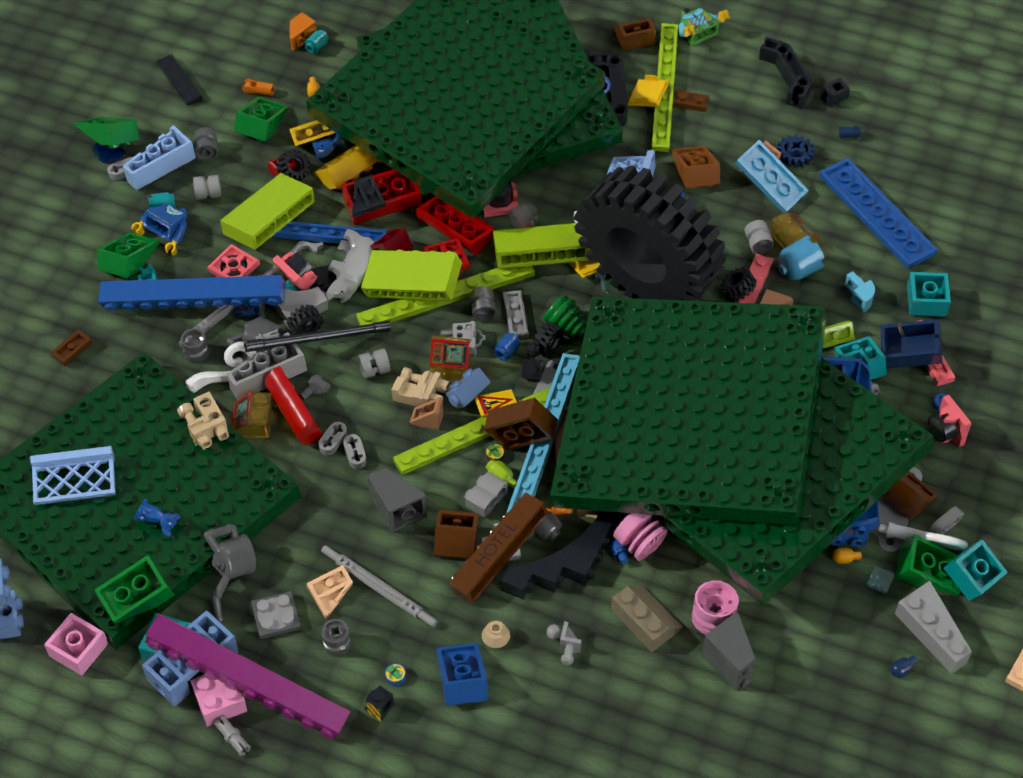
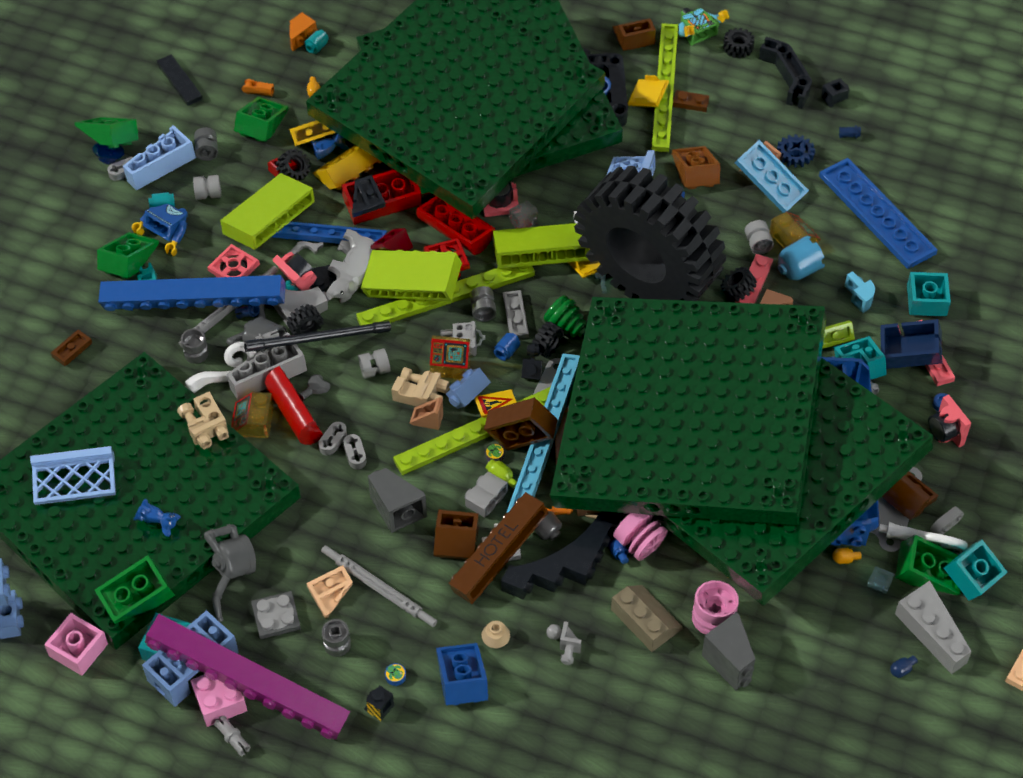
(738, 49): none -> black tyre

